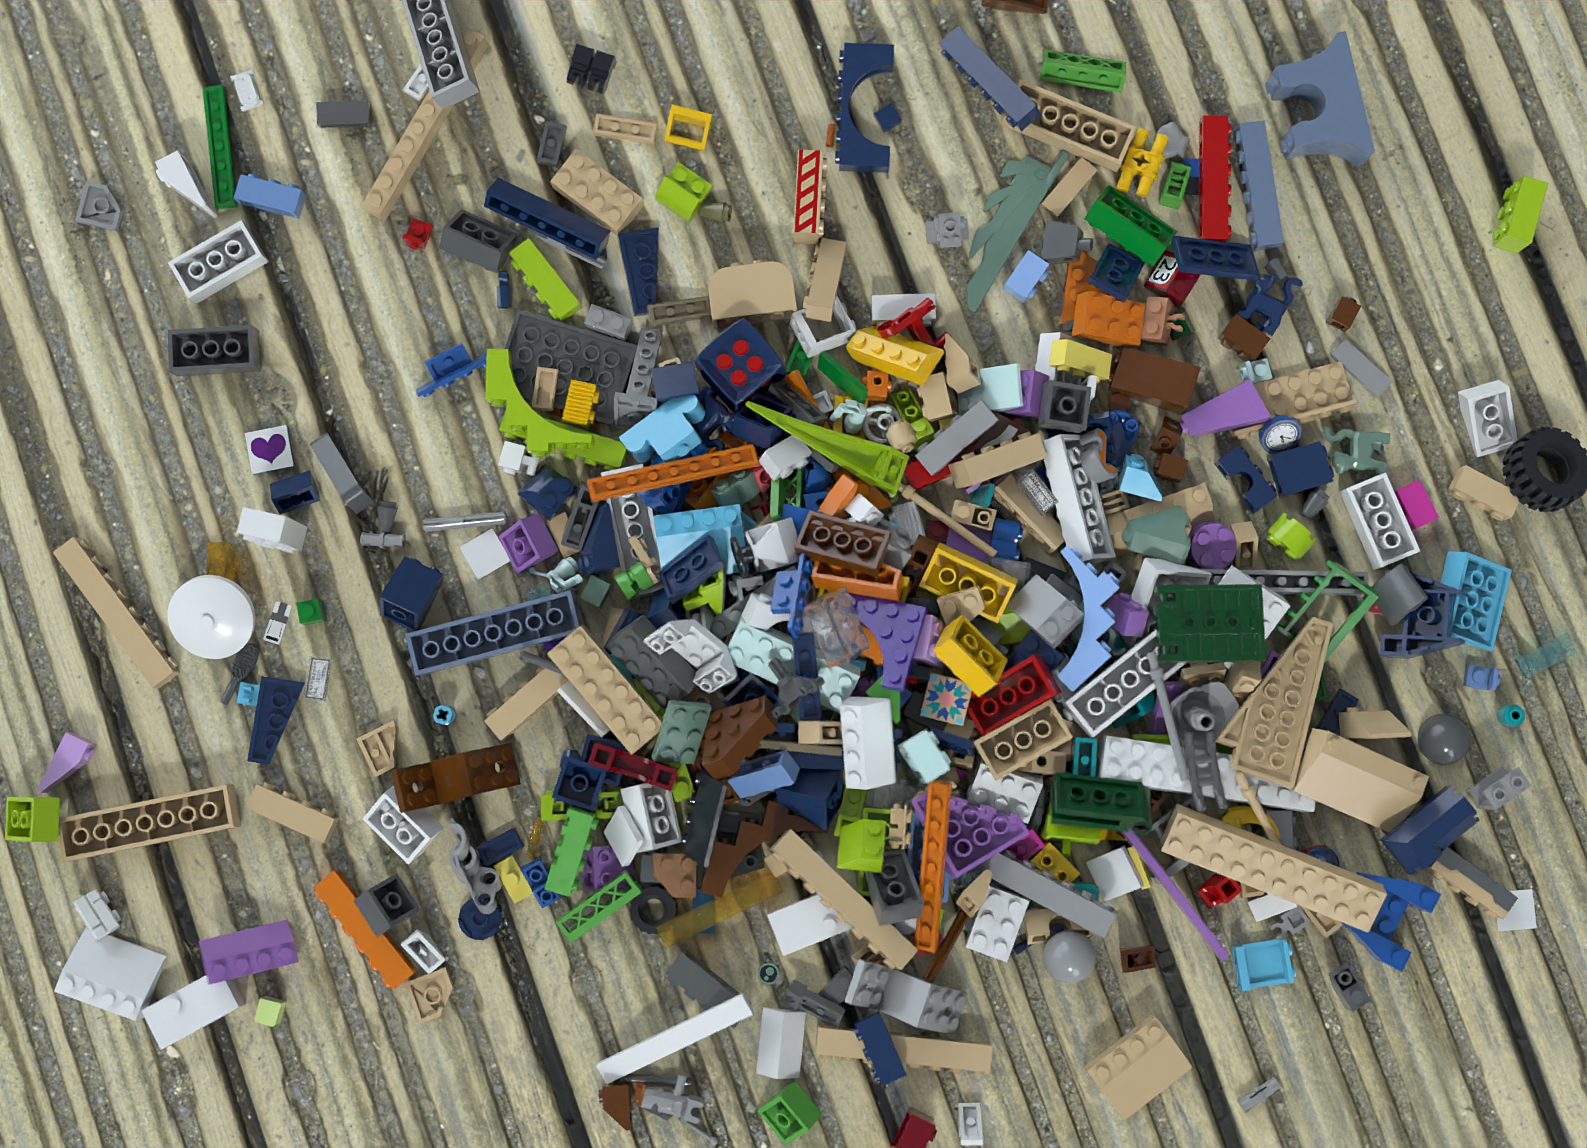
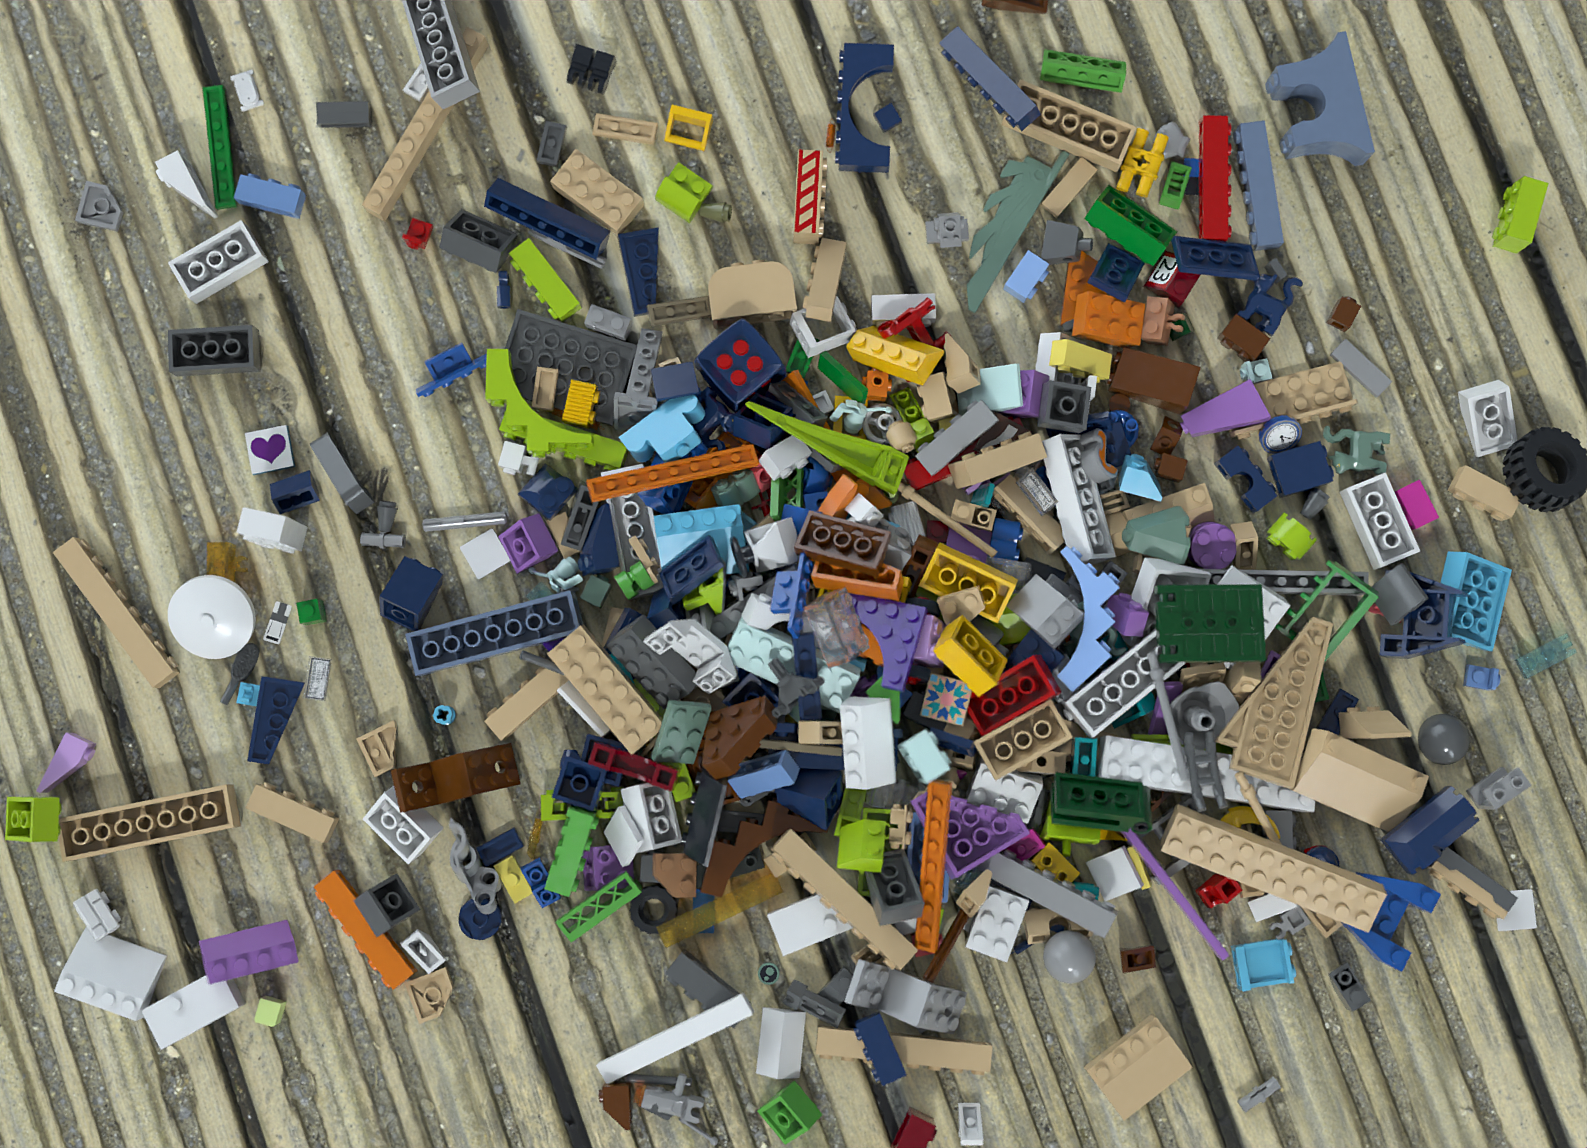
(1510, 715): teal brick -> none

